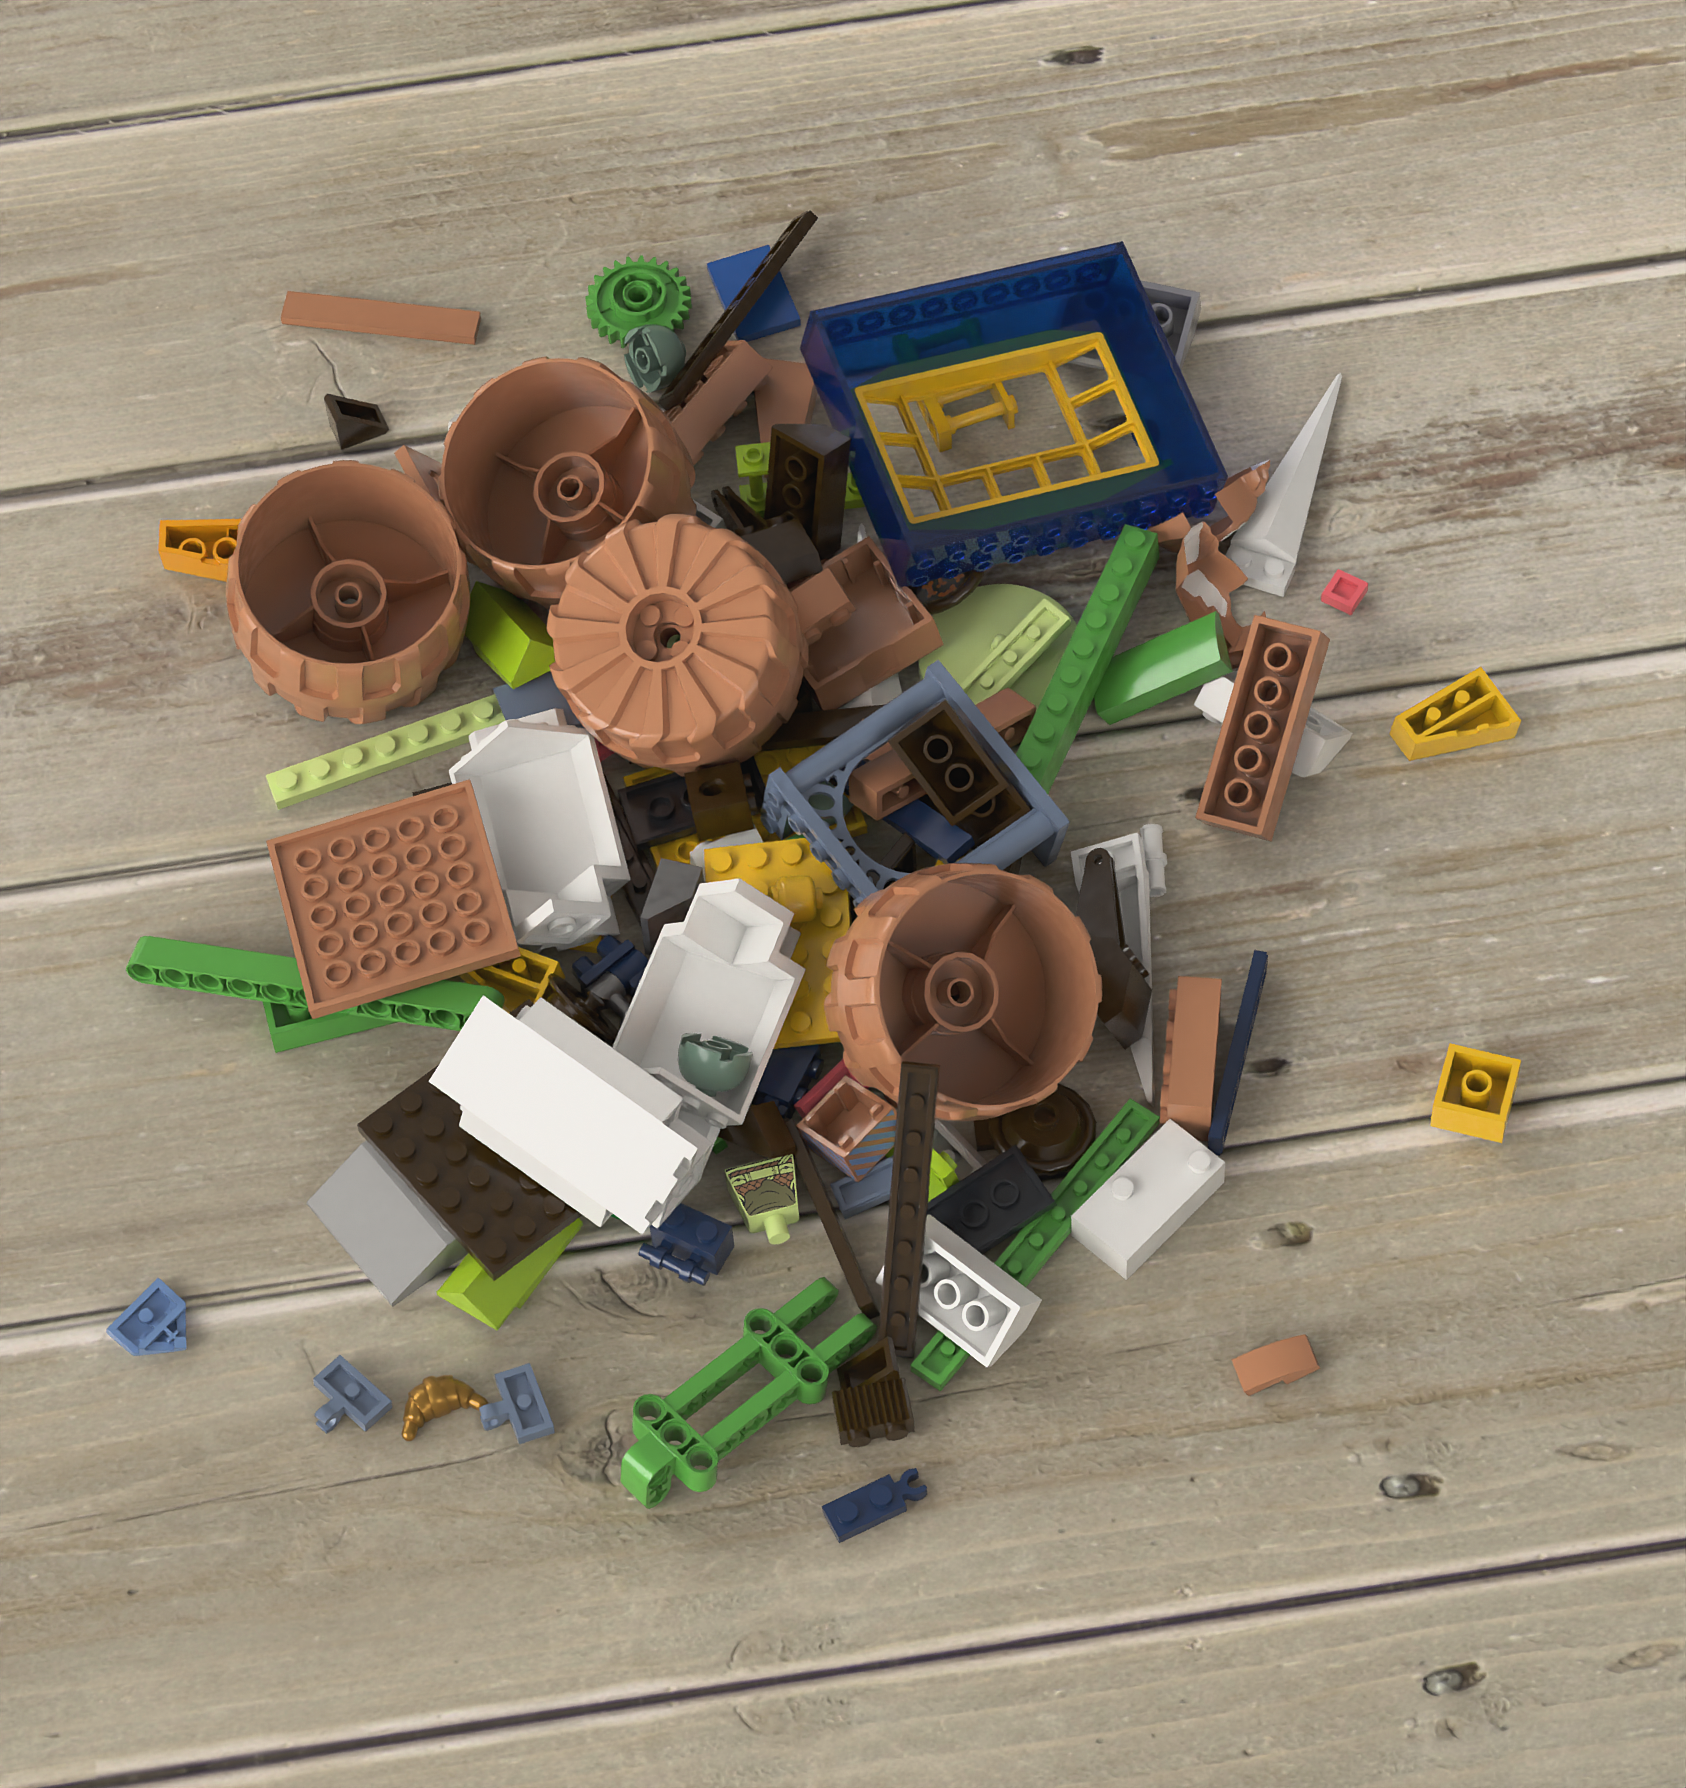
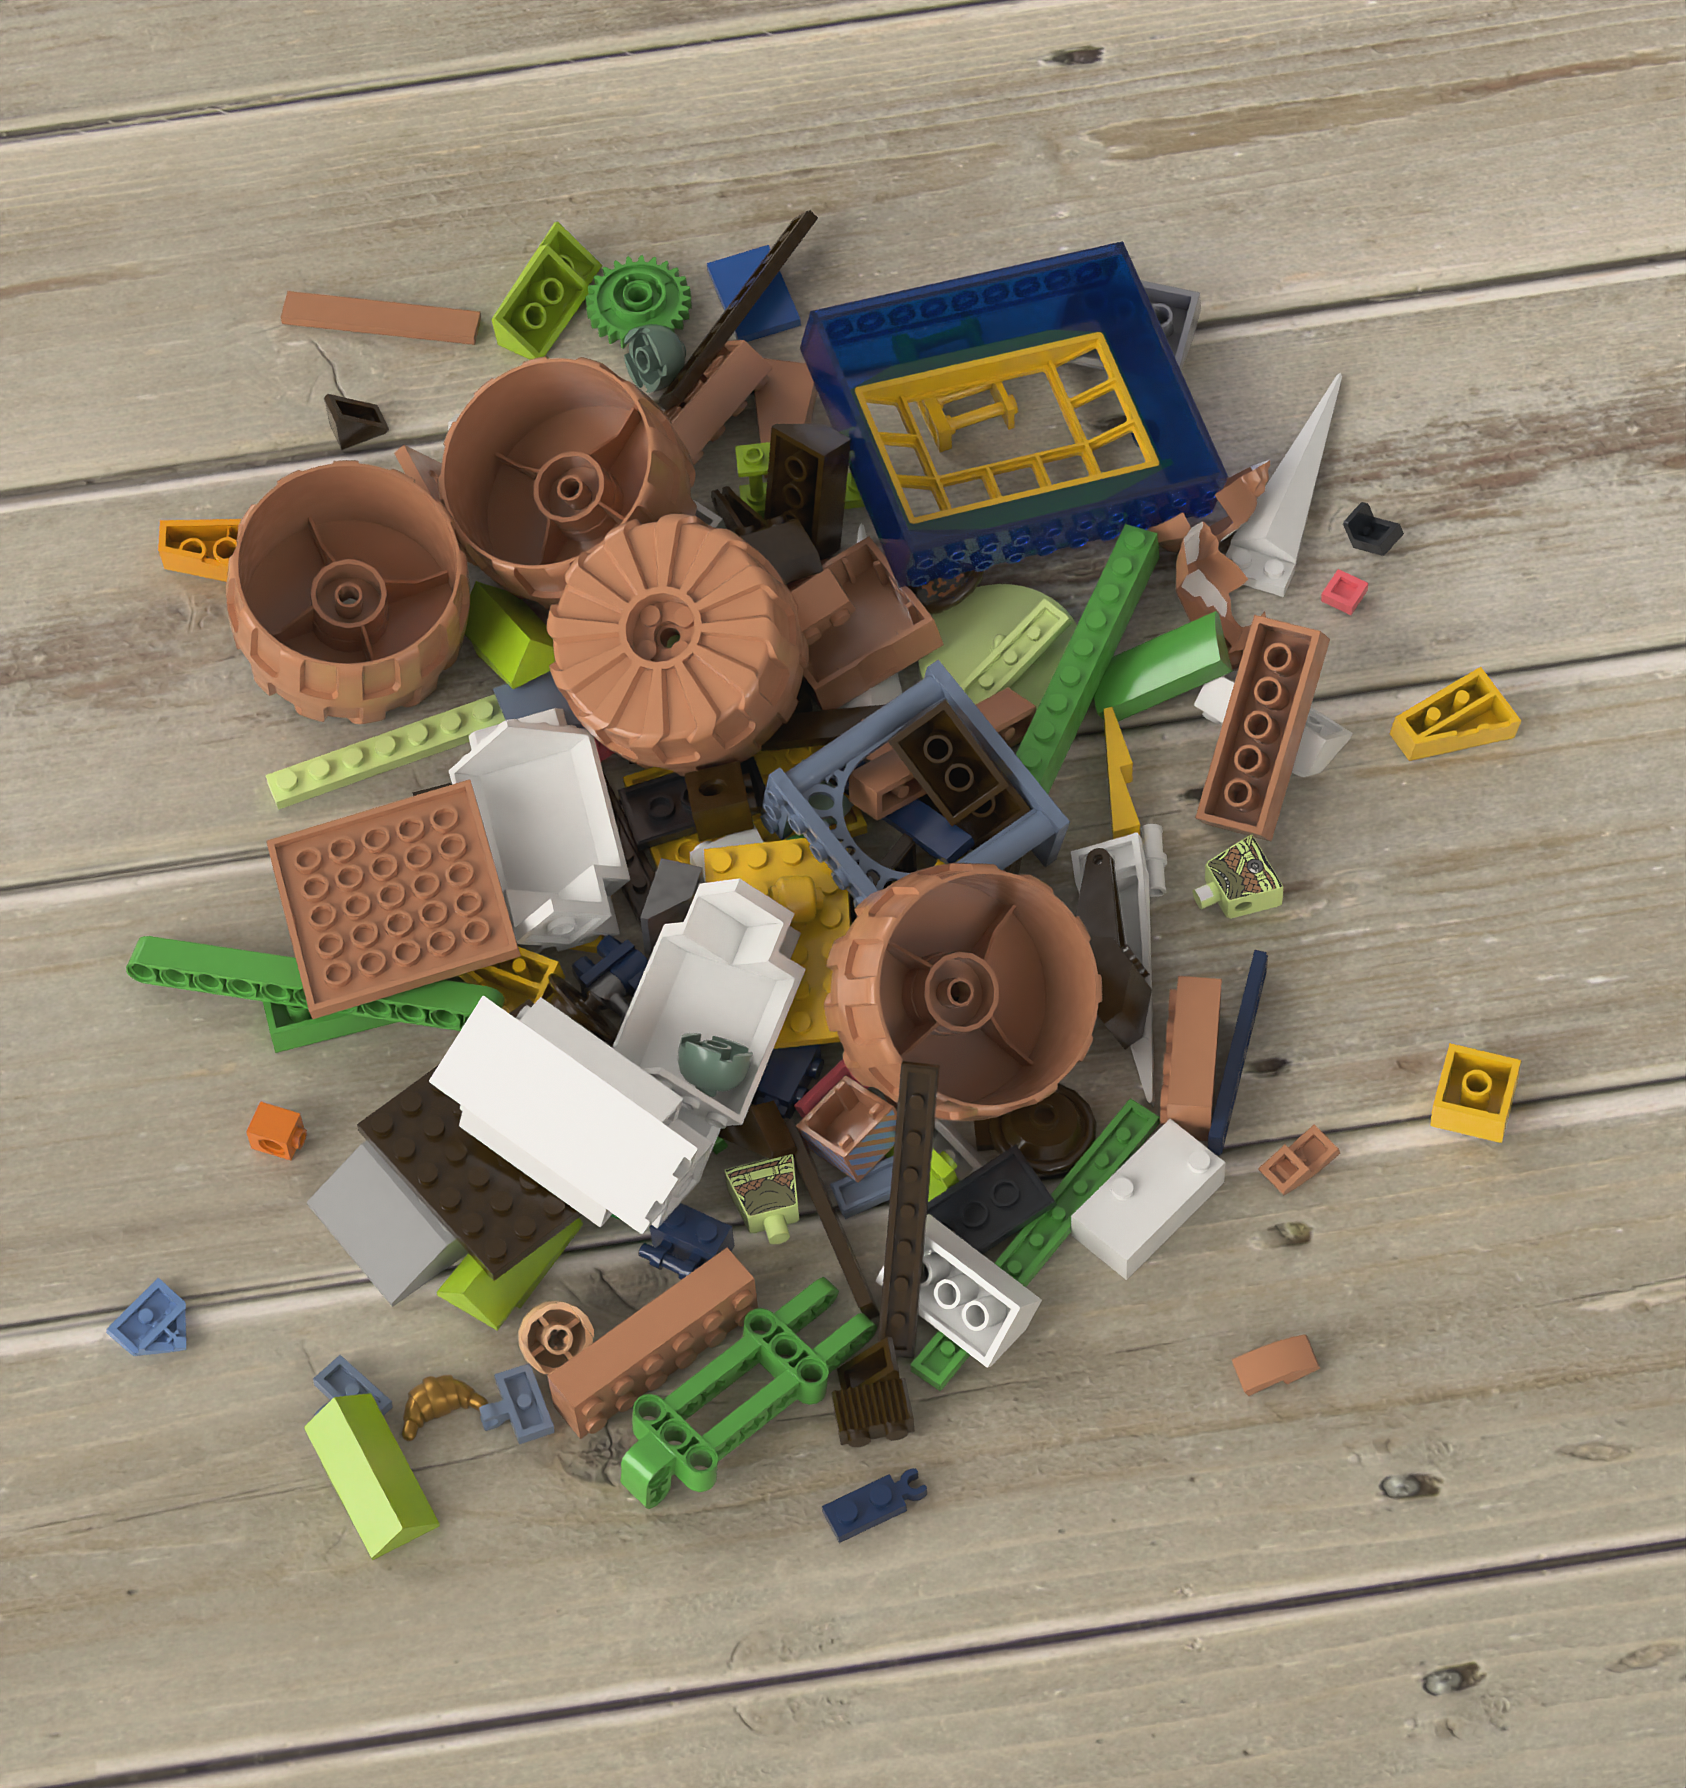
(276, 1131): none -> orange brick
(370, 1473): none -> lime slope
(545, 295): none -> lime slope
(570, 1333): none -> light nougat cylinder
(653, 1343): none -> nougat brick
(1119, 772): none -> yellow slope
(1240, 881): none -> torso
(1299, 1161): none -> nougat slope
(1369, 532): none -> black bracket

